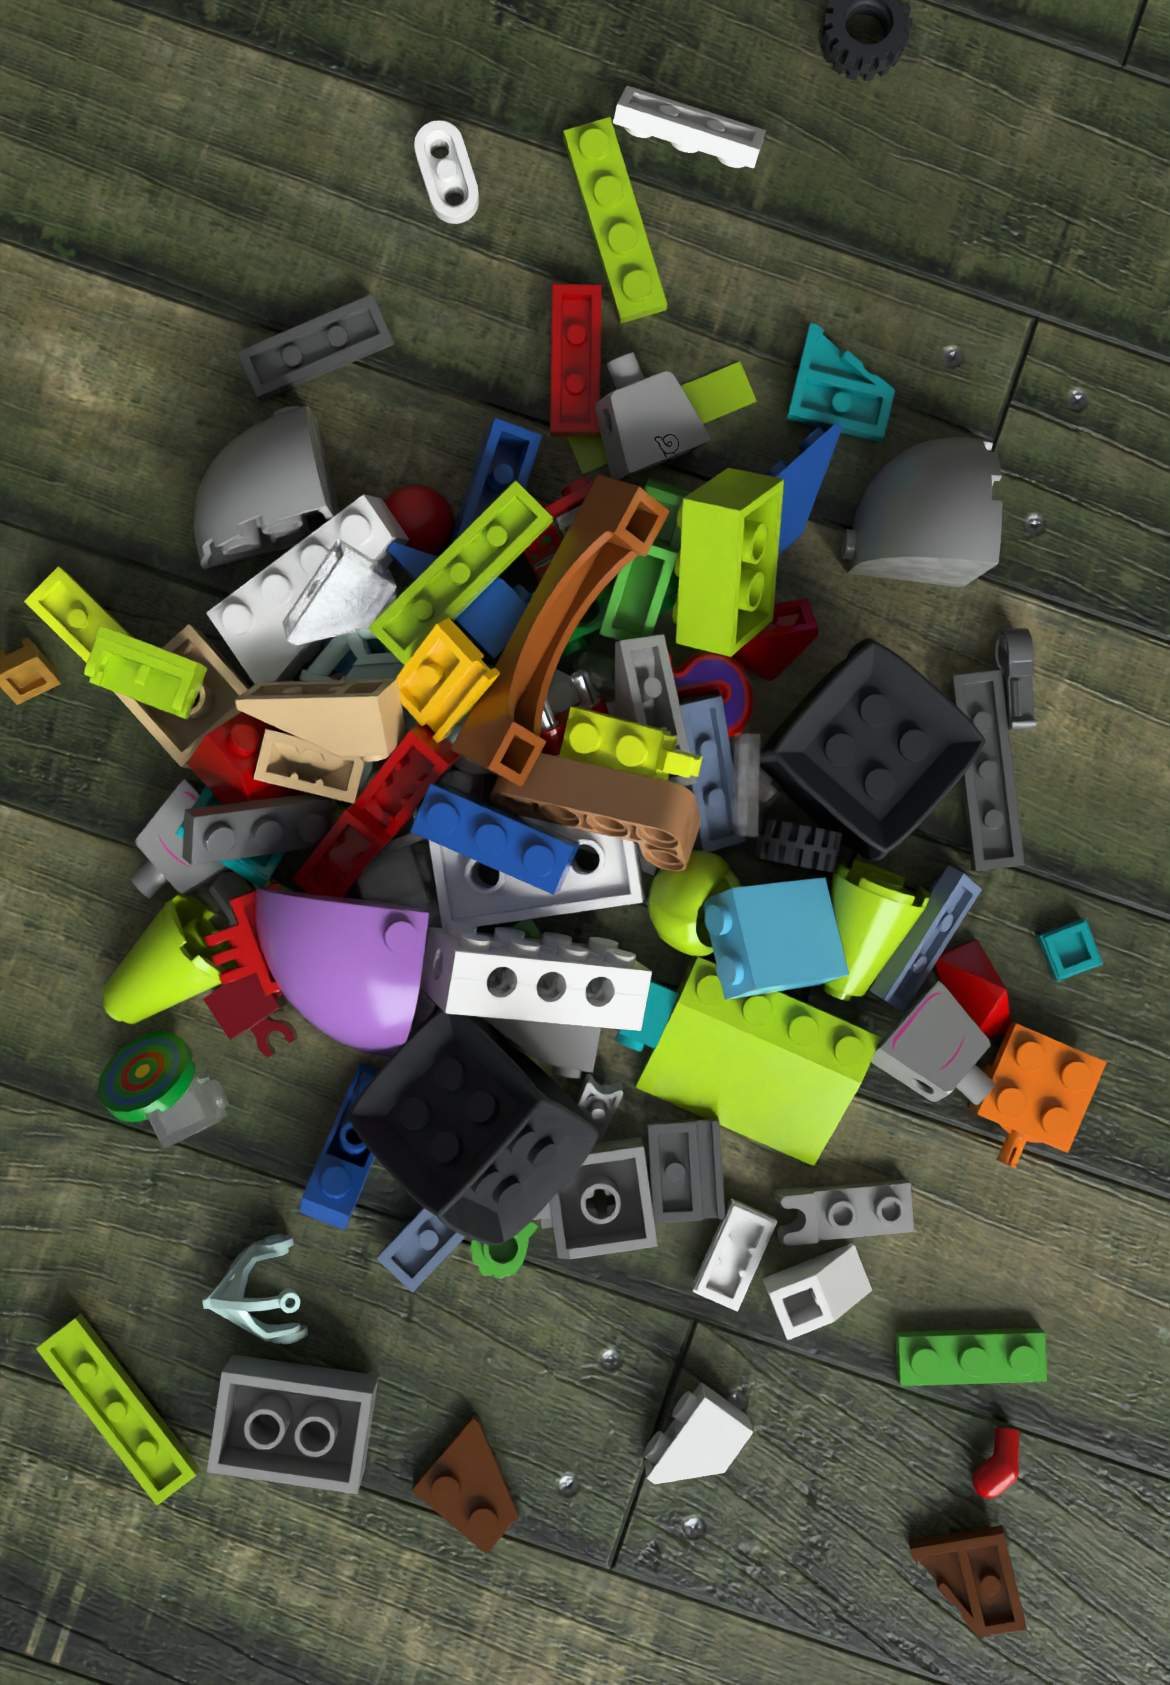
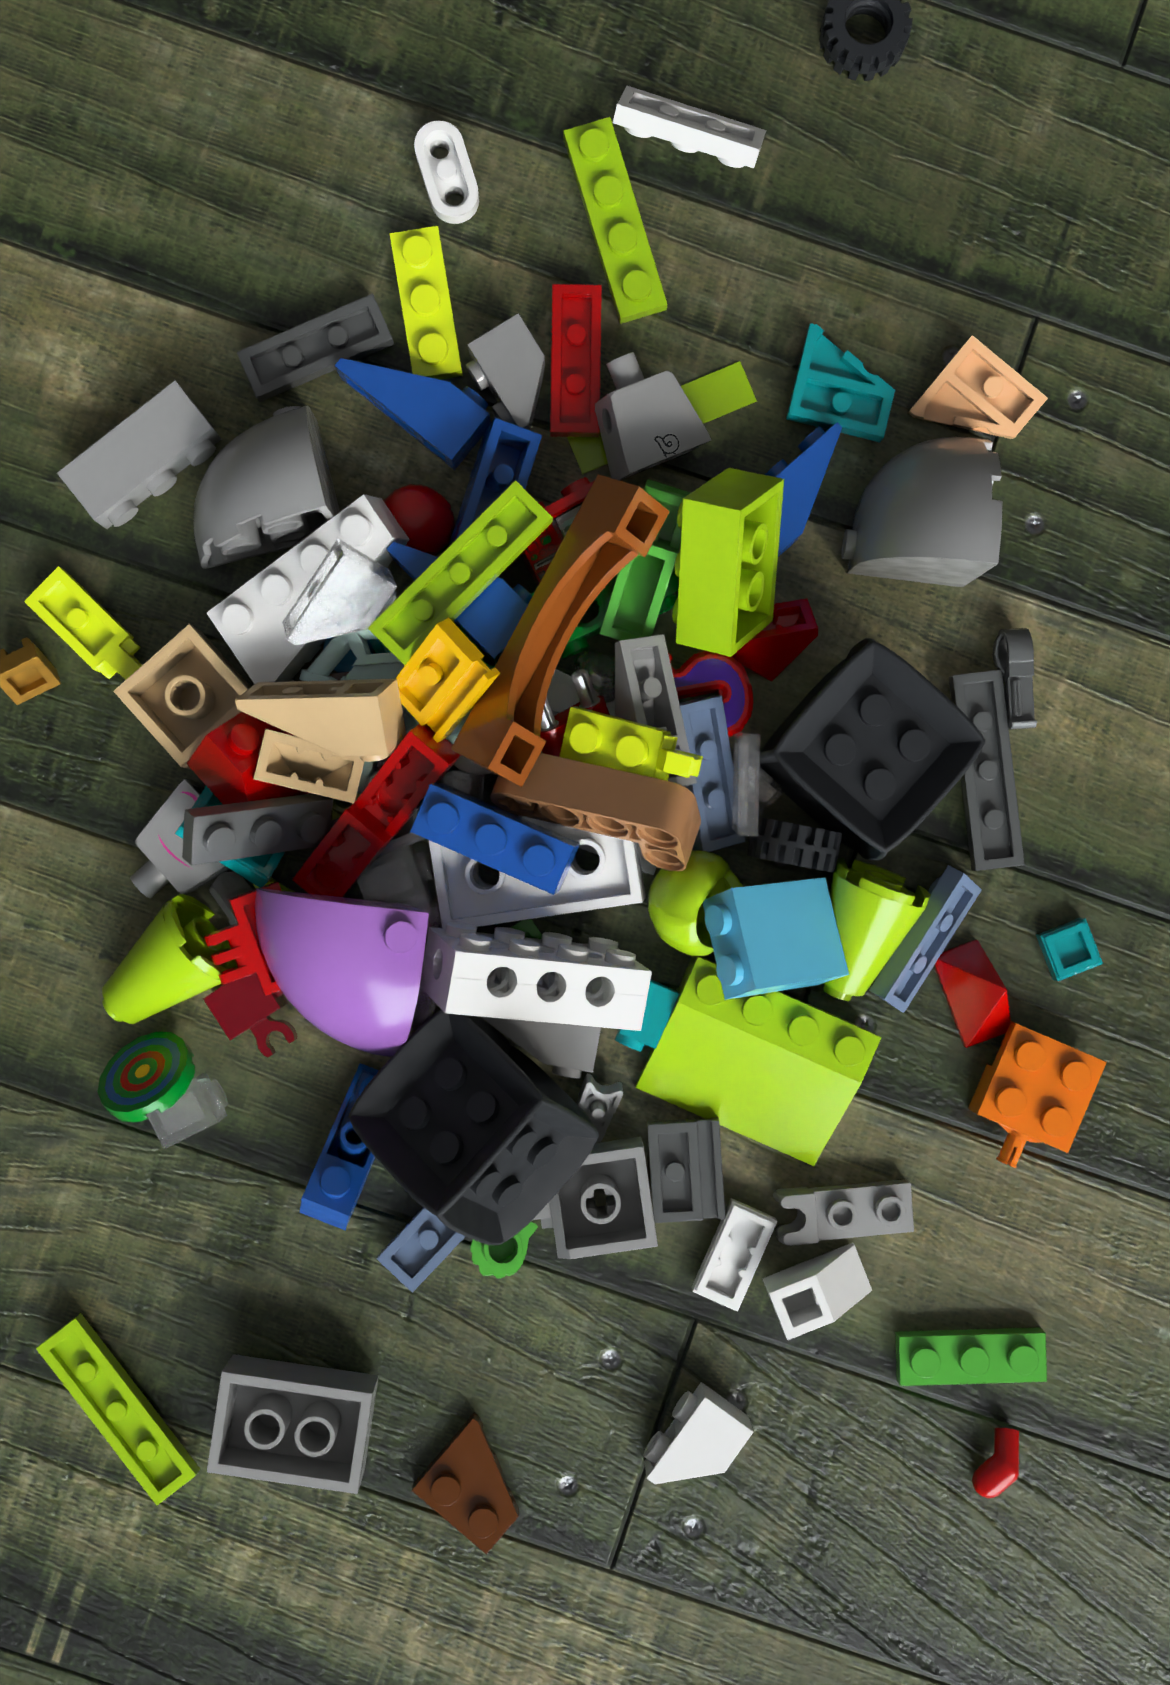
(140, 457): none -> light grey brick
(144, 672): lime hinge -> none
(229, 1295): light aqua helmet -> none
(426, 303): none -> neon yellow plate
(427, 408): none -> blue slope
(511, 368): none -> light grey slope
(936, 1049): light grey torso -> none
(976, 1577): reddish brown wing -> none
(979, 394): none -> light nougat wing

